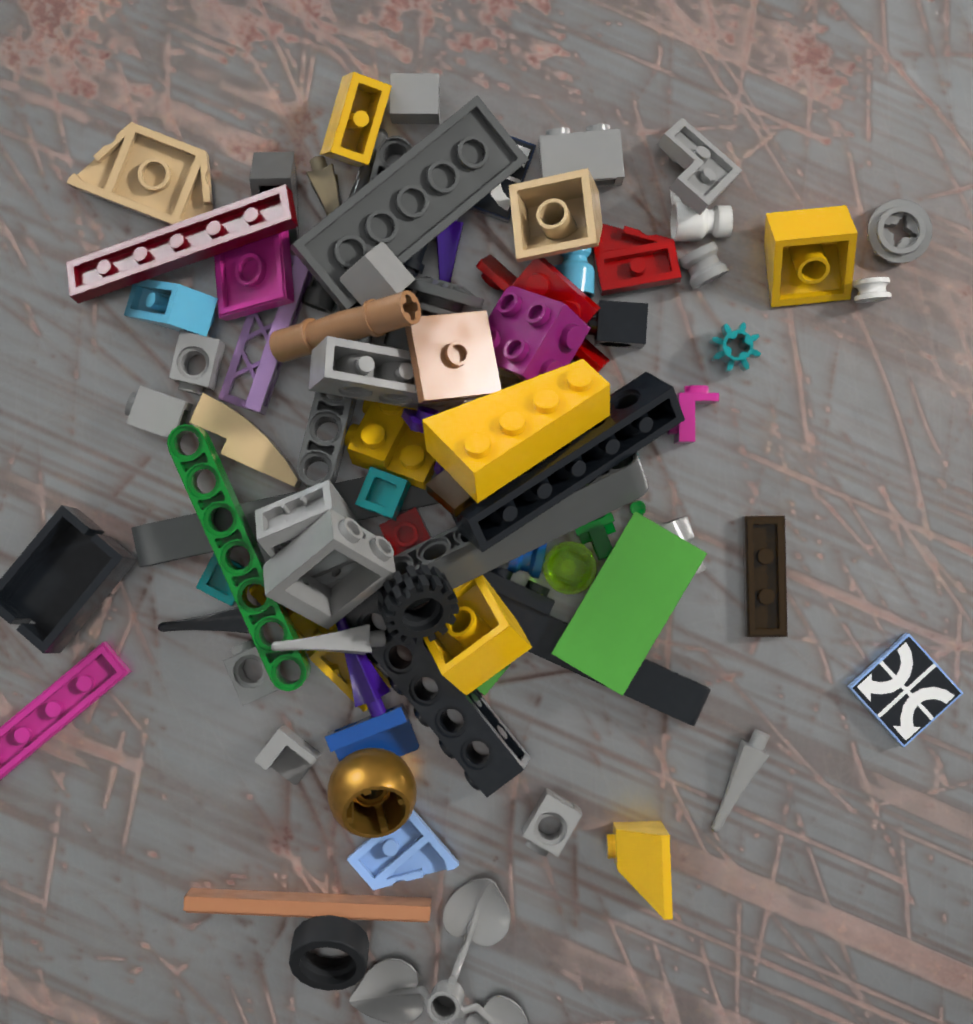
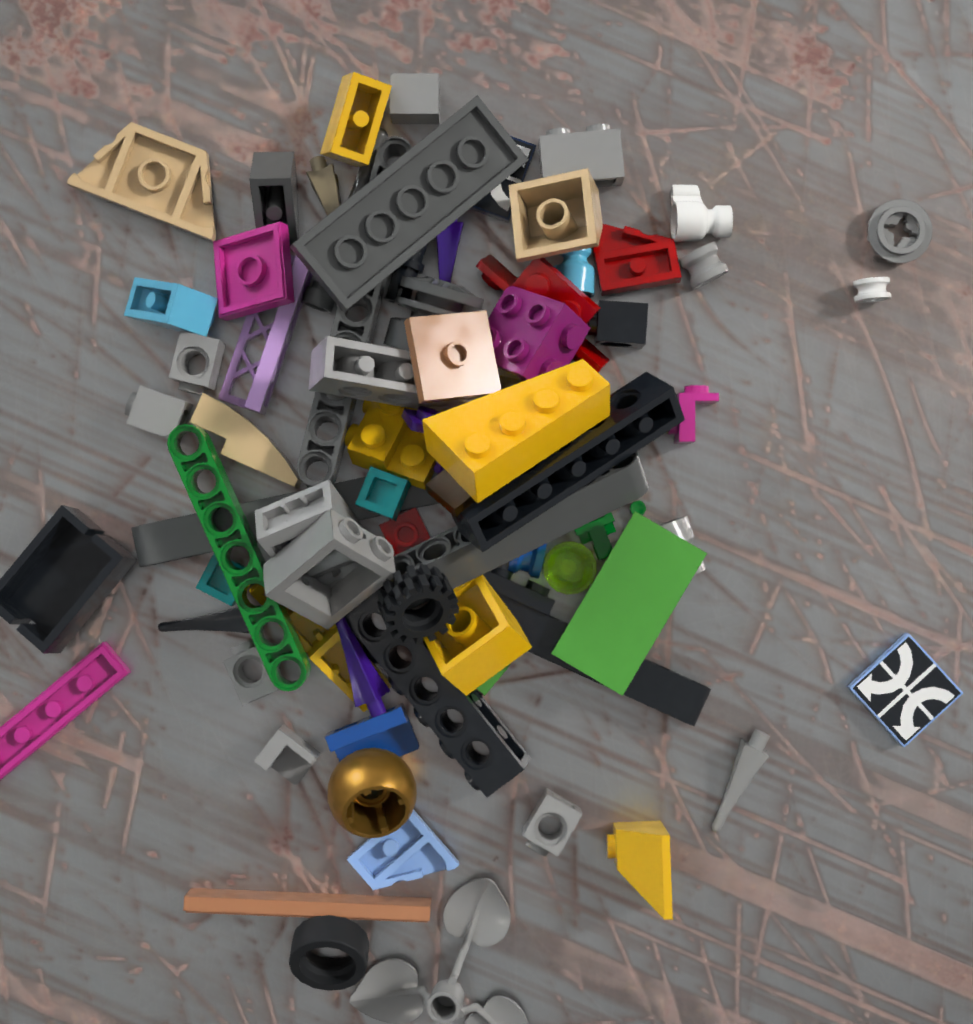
(182, 244): plate -> none
(352, 641): light grey piece -> none
(372, 318): medium nougat piece -> none
(376, 275): light grey panel -> none
(705, 166): light grey plate -> none
(745, 343): teal gear -> none
(765, 576): dark brown tile -> none
(809, 255): yellow slope -> none

